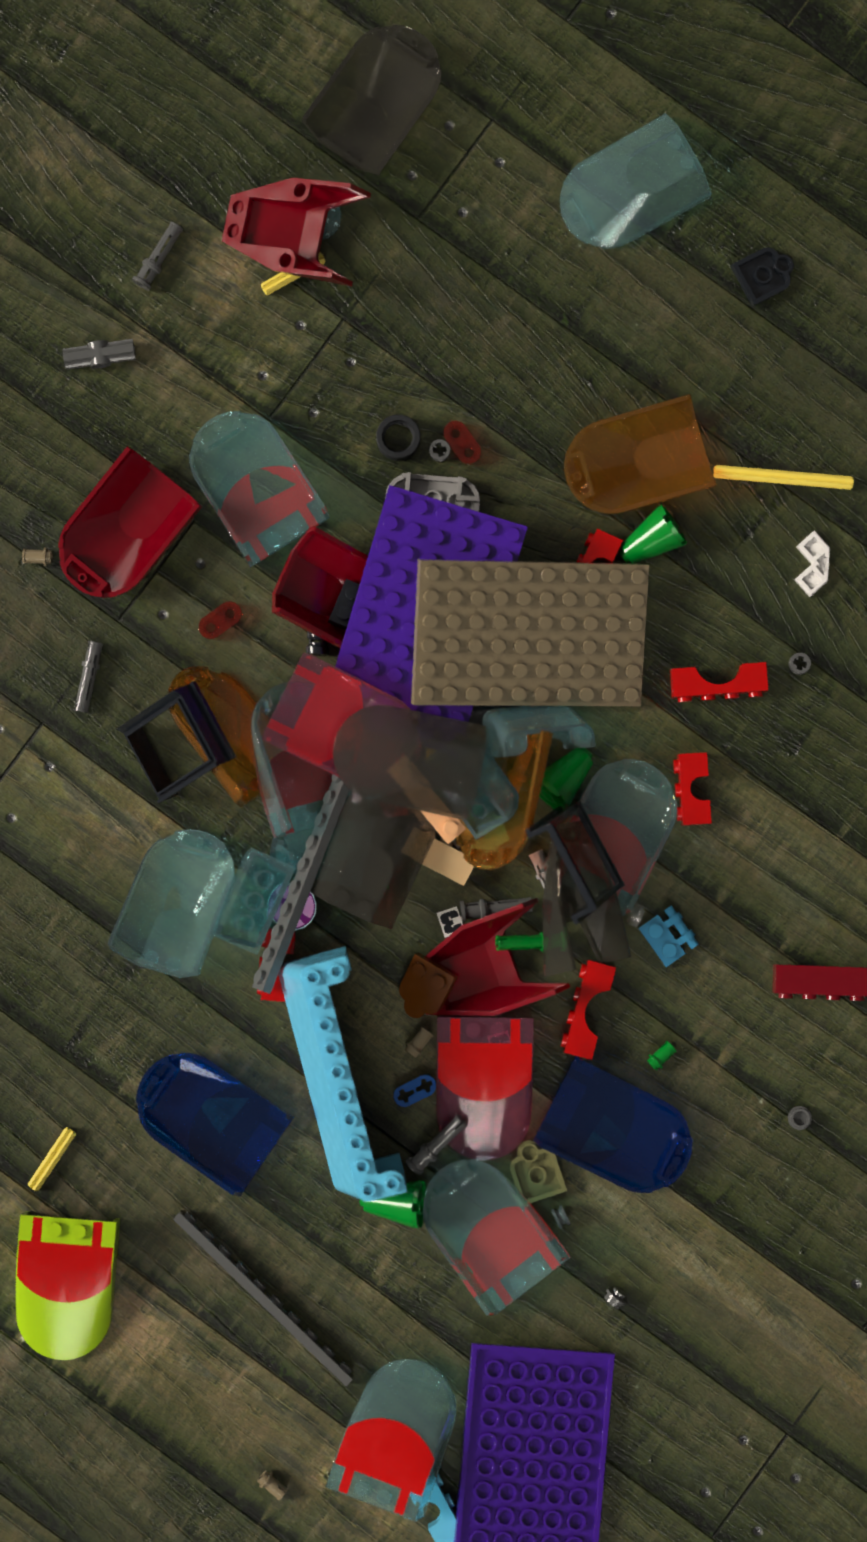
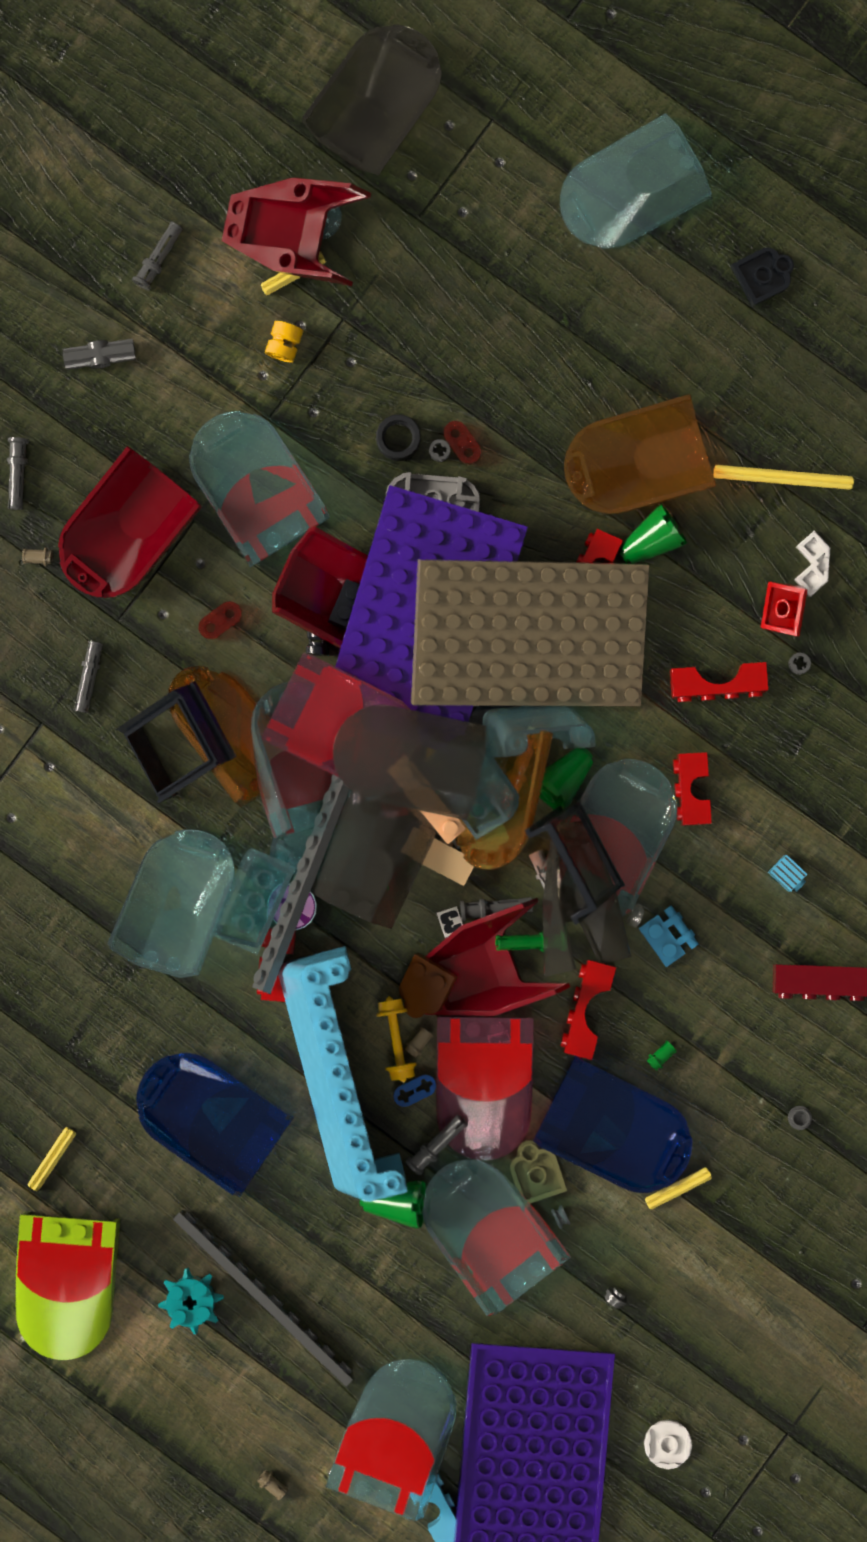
(17, 462): none -> dark grey pin
(199, 1290): none -> teal brick
(284, 333): none -> yellow wheel
(401, 1070): none -> yellow piece
(668, 1444): none -> white tile
(678, 1188): none -> light yellow axle
(784, 608): none -> red slope
(788, 874): none -> medium azure brick

